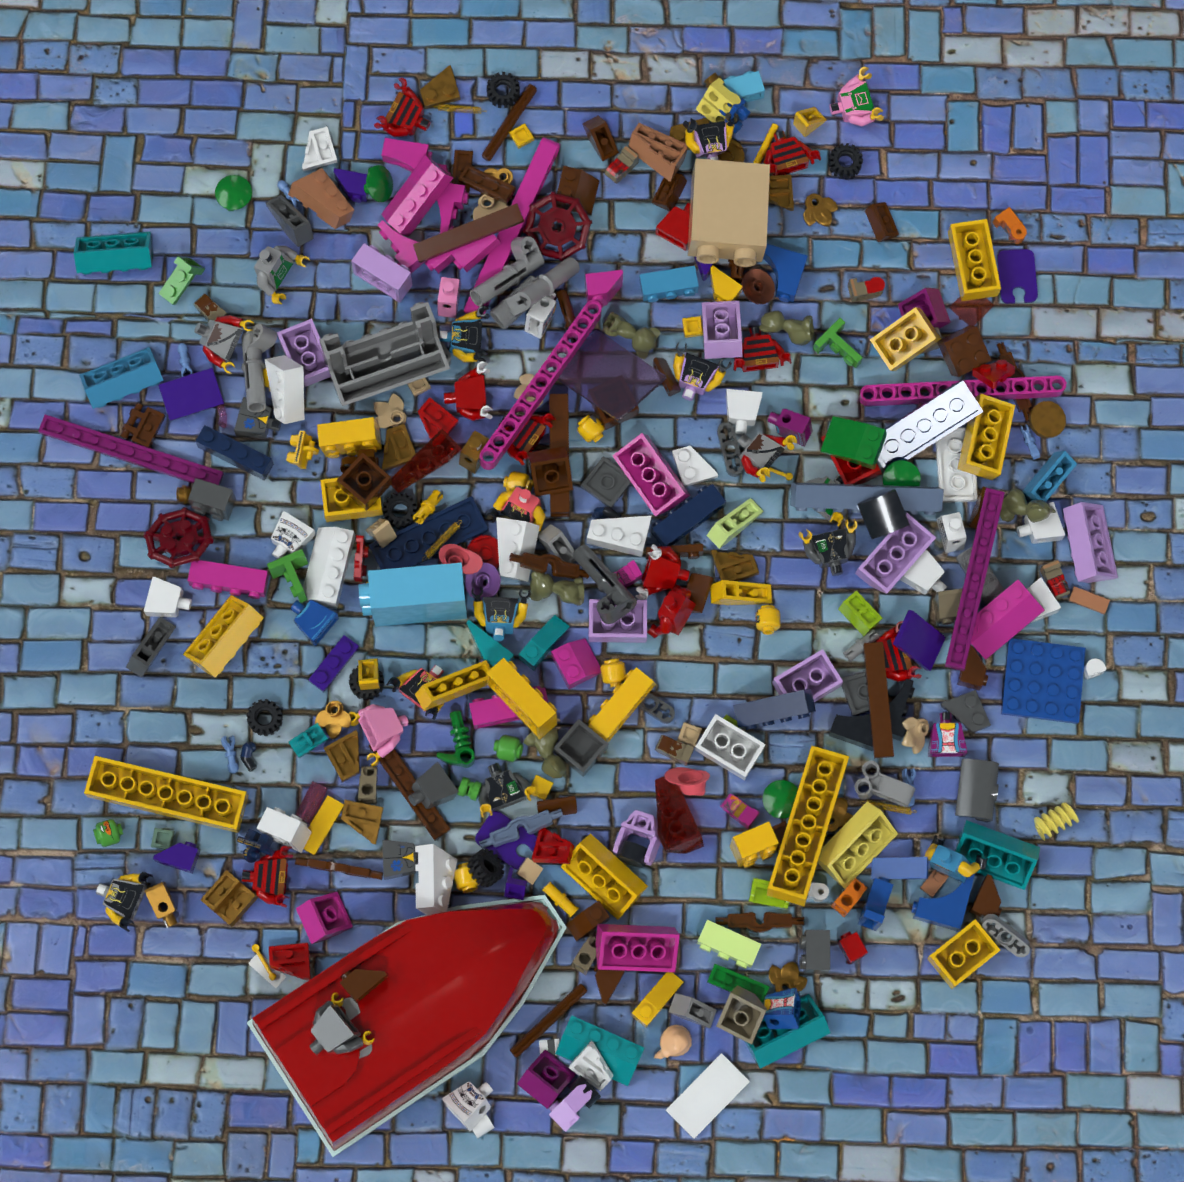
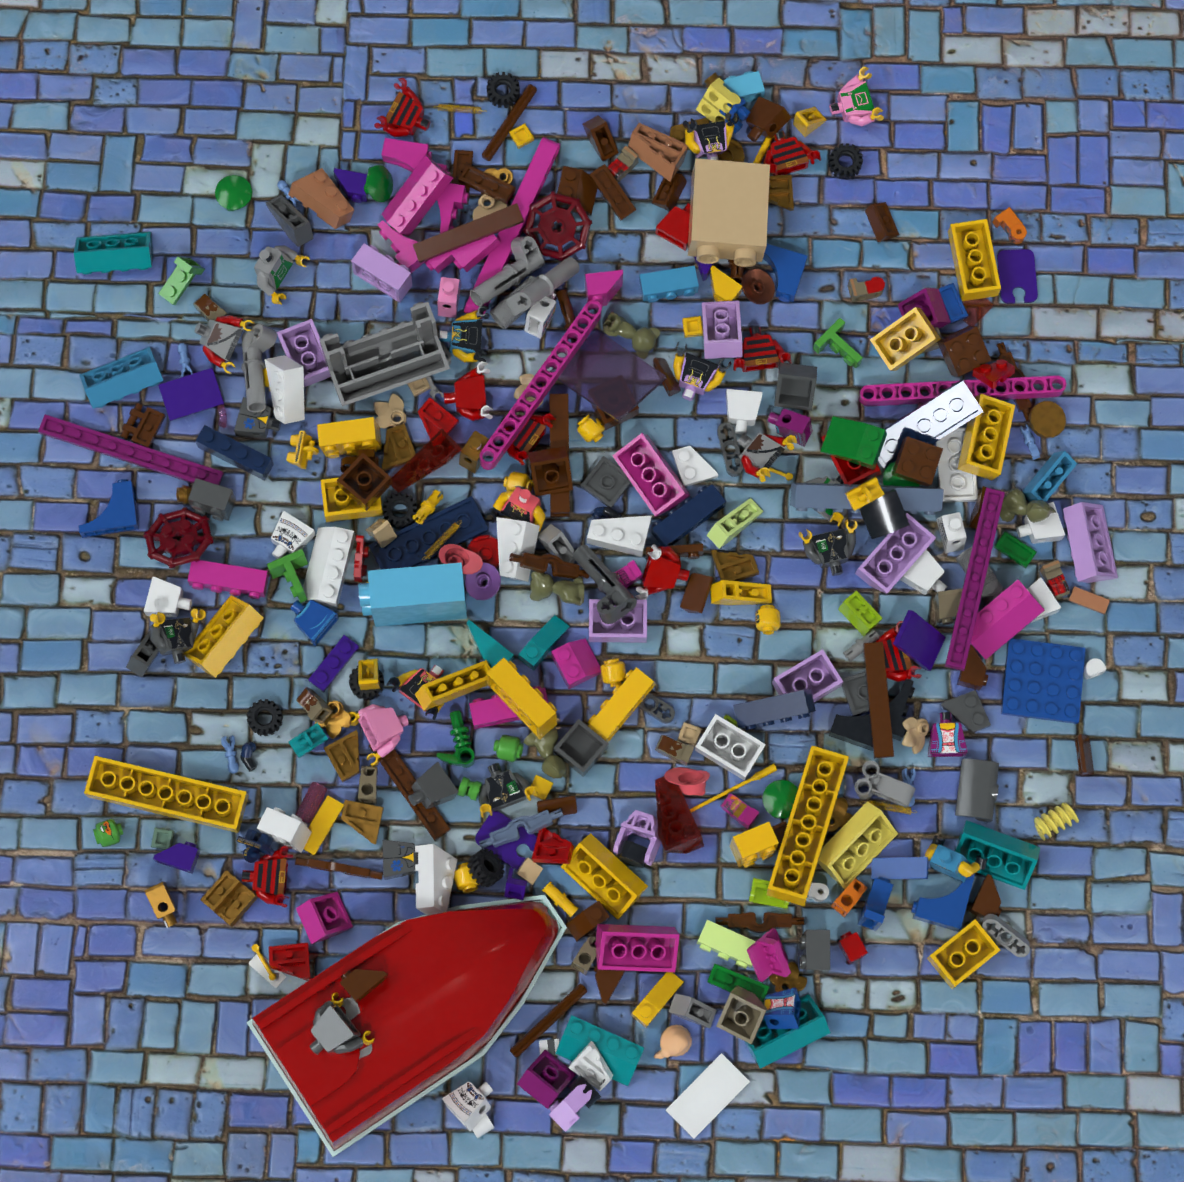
(119, 514): none -> blue arch
(124, 897): torso -> none
(175, 635): none -> torso
(314, 705): none -> dark tan leg
(319, 150): white wing -> none
(434, 390): none -> light grey hand
(440, 89): pearl gold wing -> none
(500, 614): torso -> none
(612, 192): none -> reddish brown plate
(673, 612): red torso -> none
(757, 776): none -> yellow piece
(766, 119): none -> reddish brown torso
(769, 956): none -> dark pink bracket
(795, 386): none -> dark grey piece
(799, 331): olive animal -> none
(821, 212): pearl gold plate -> none
(864, 493): none -> yellow hips
(917, 461): none -> reddish brown brick
(933, 883): nougat piece -> none
(953, 303): none -> blue tile
(1015, 549): none -> green tile
(1084, 755): none -> reddish brown slope

